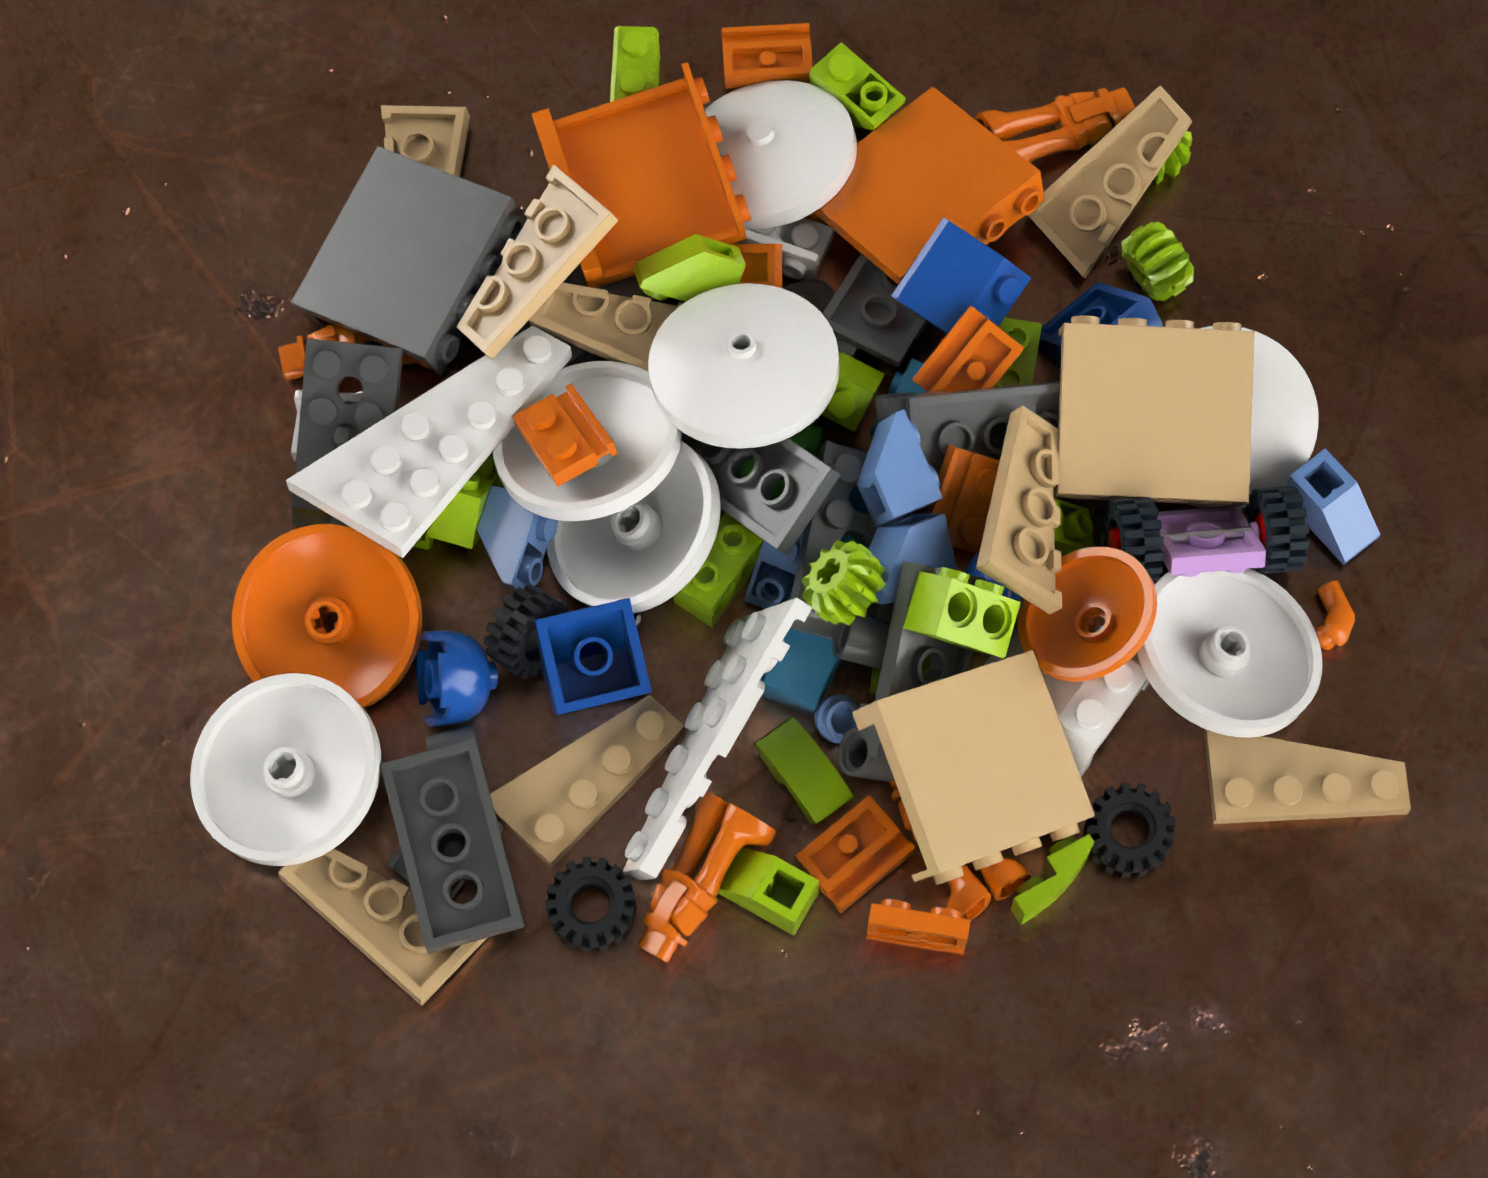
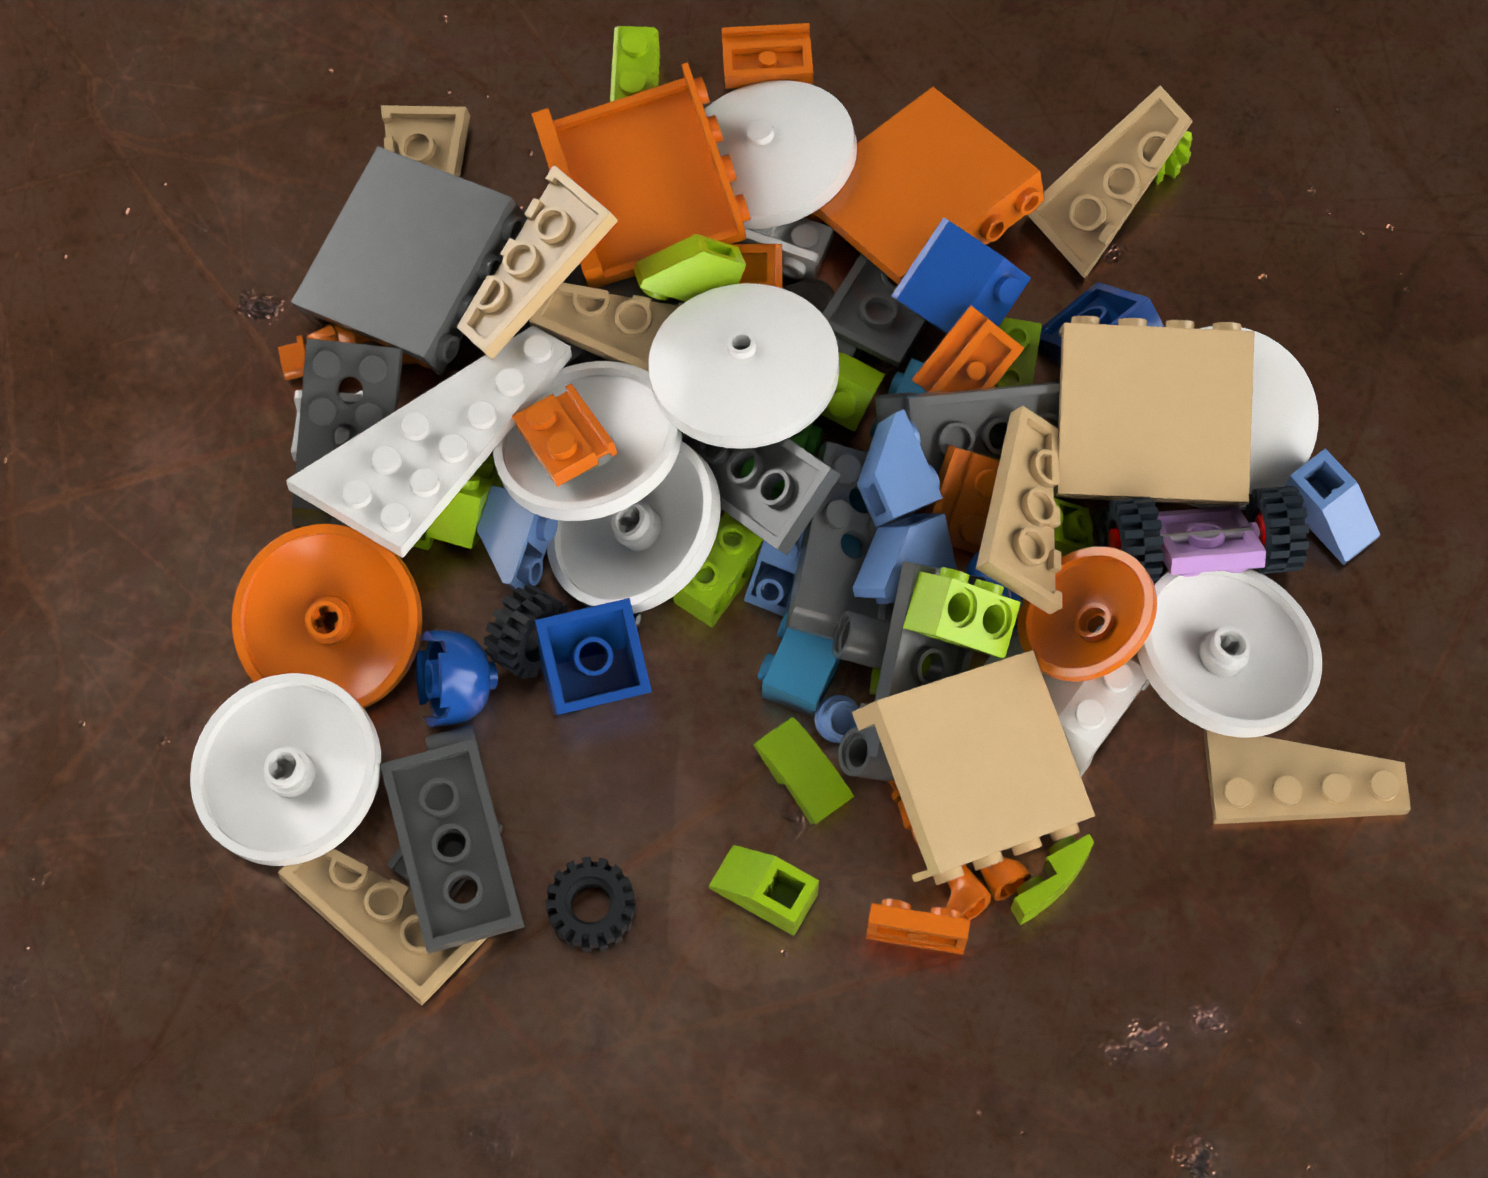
(576, 786): tan wing -> none
(684, 902): orange piece -> none
(713, 727): white wing -> none
(843, 582): lime gear -> none
(855, 853): orange plate -> none
(857, 86): lime slope -> none
(1078, 121): orange piece -> none
(1147, 807): black tyre -> none
(1157, 261): lime gear -> none
(1339, 617): orange arm -> none

